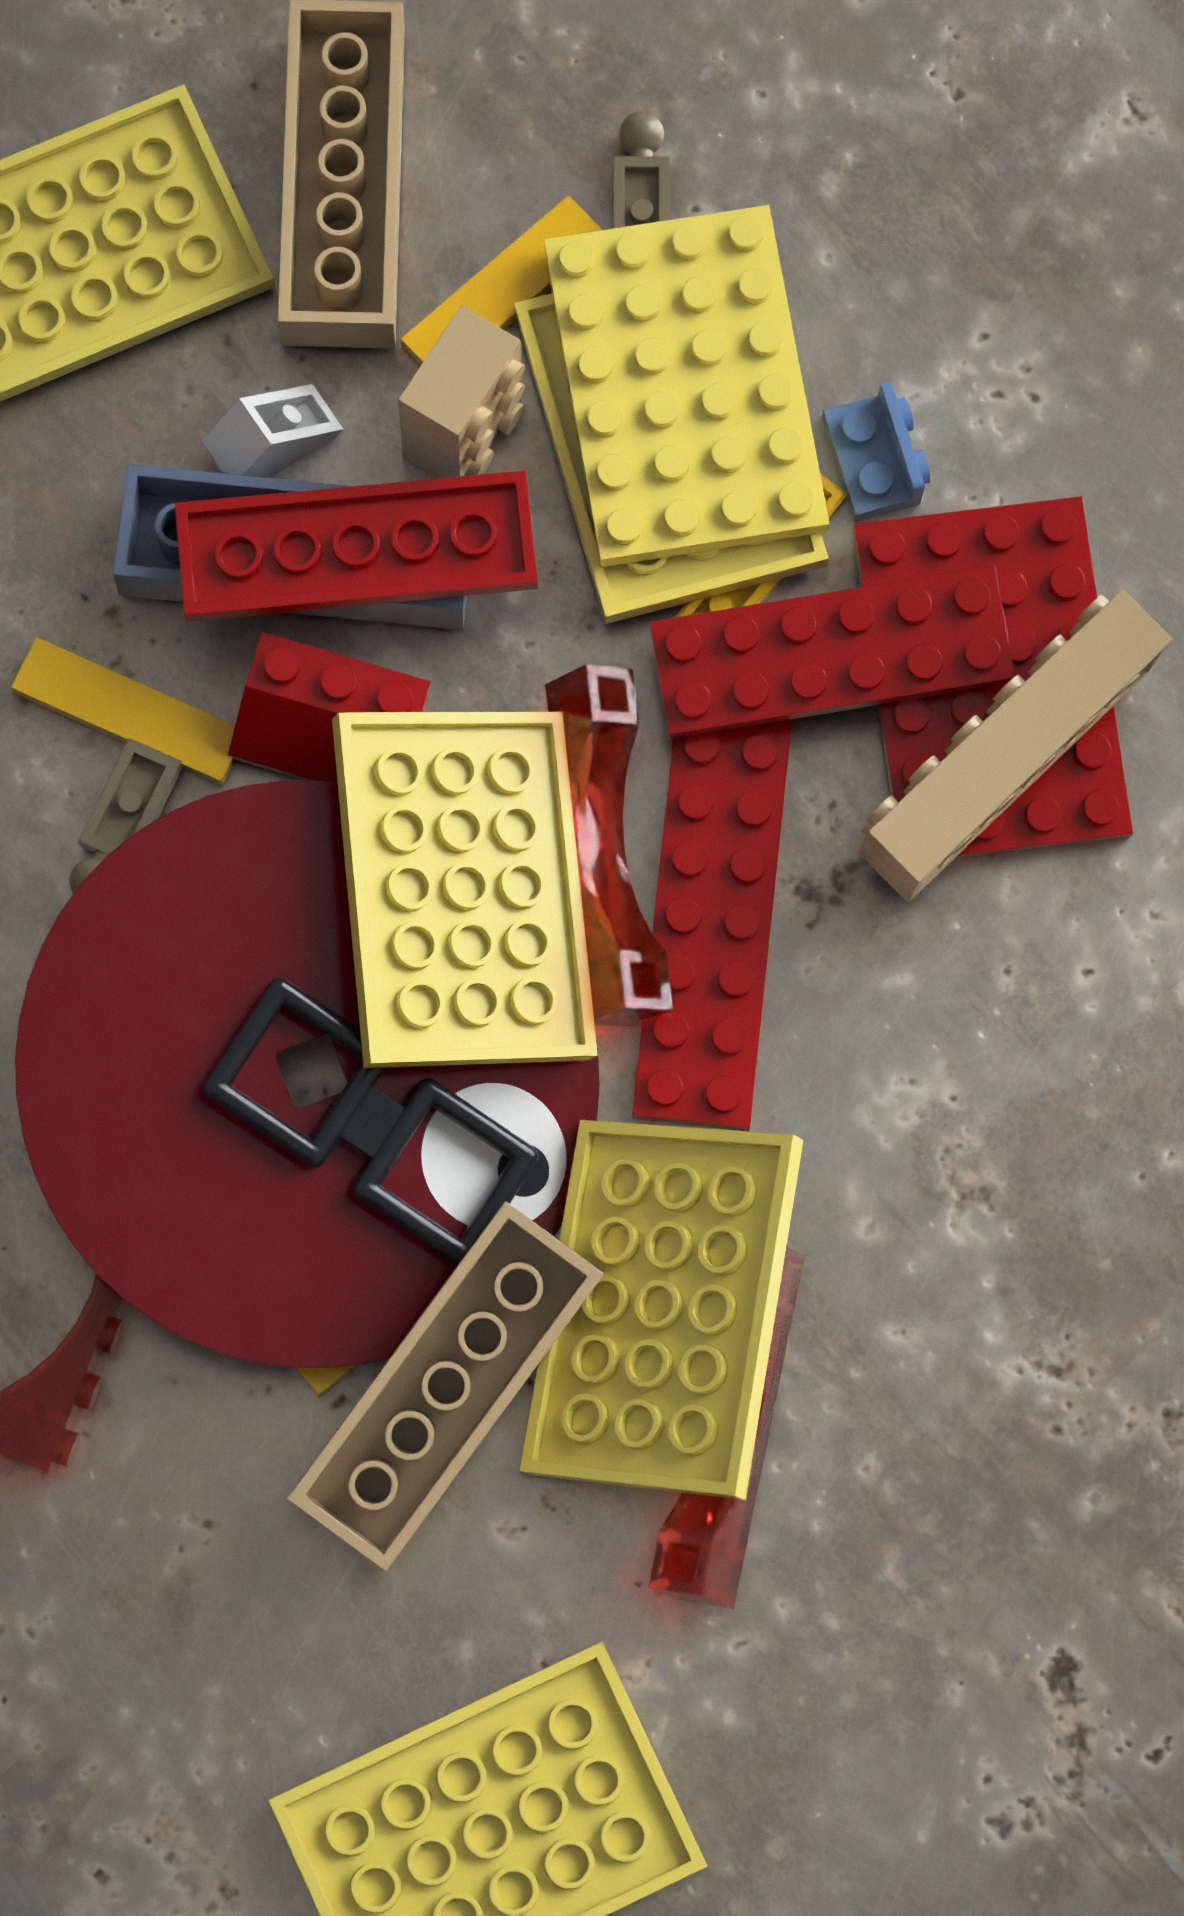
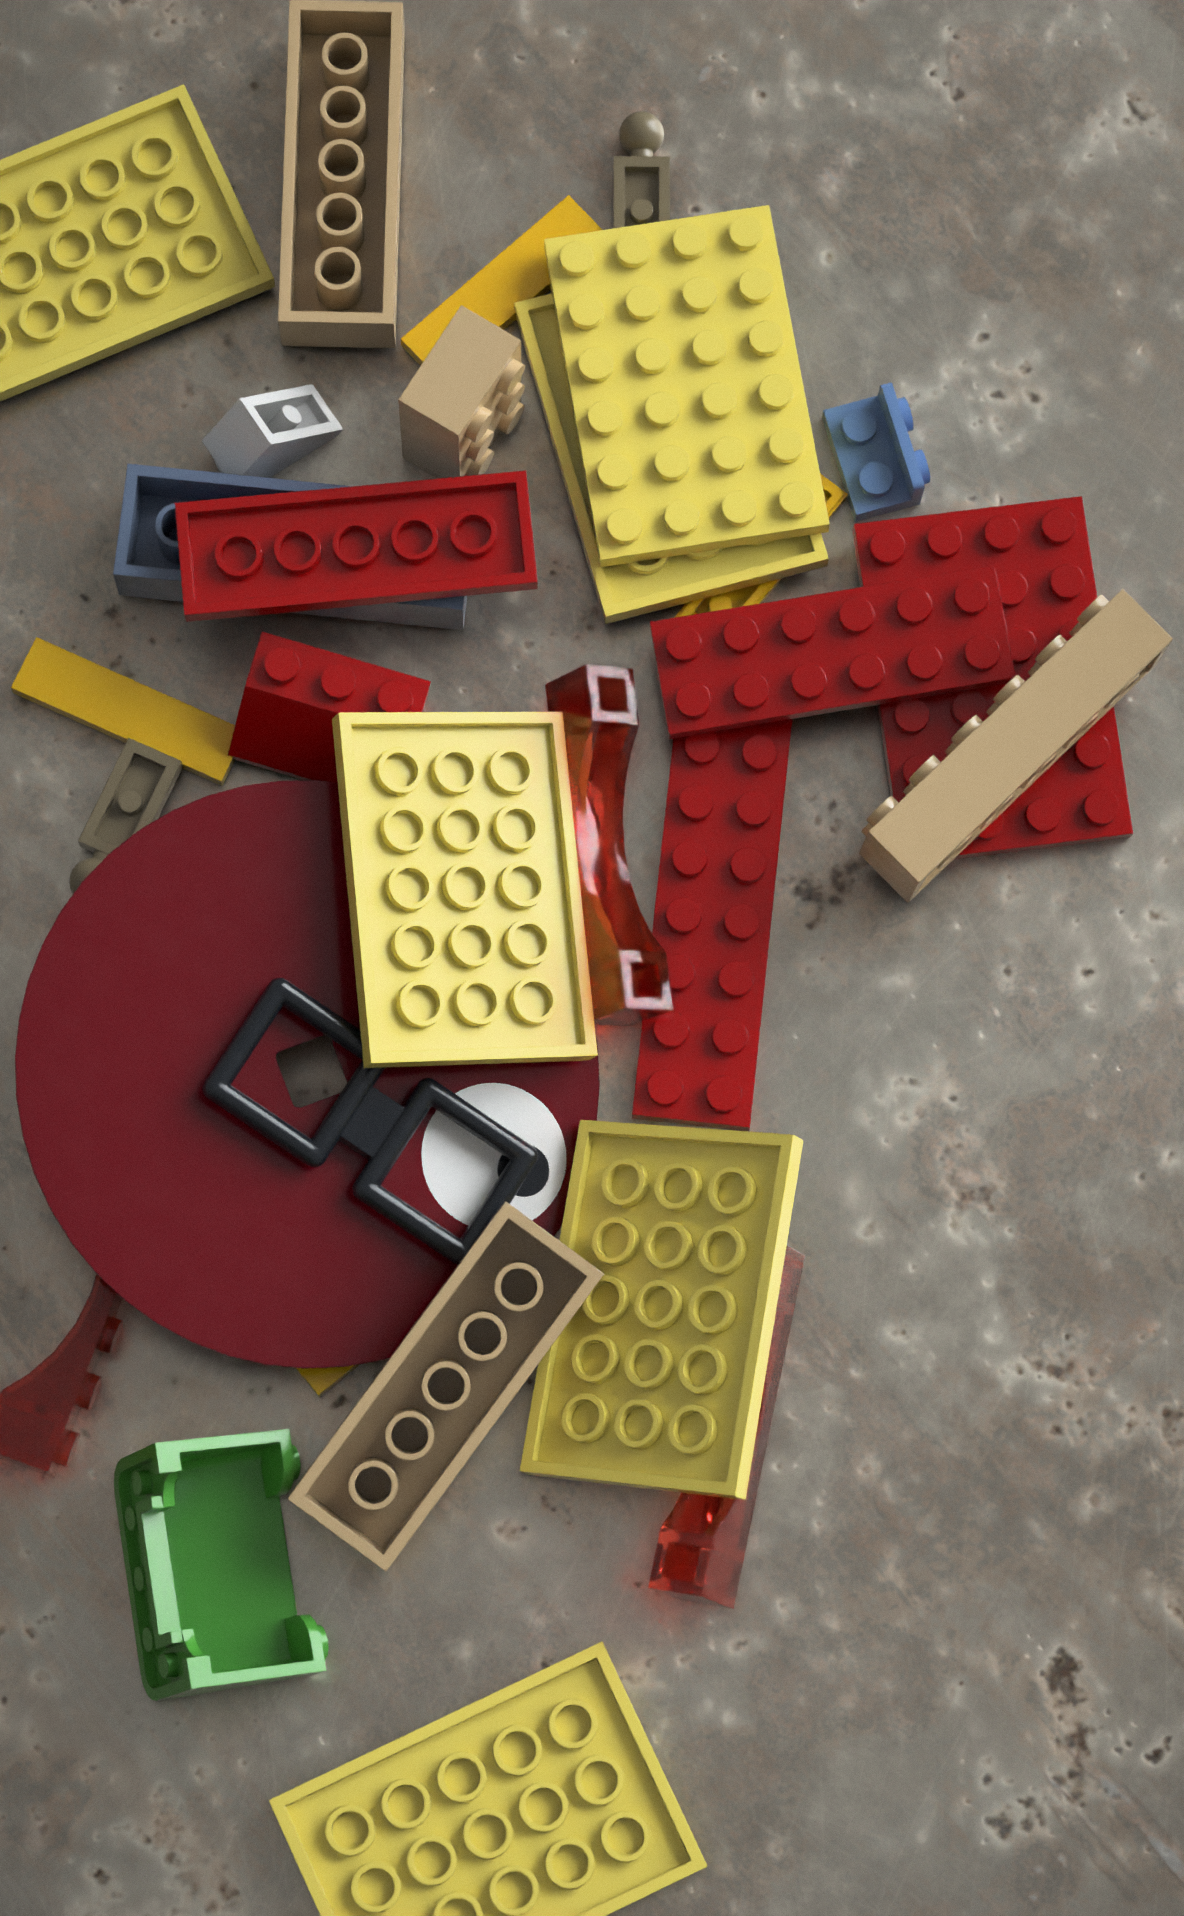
(213, 1564): none -> bright green windscreen

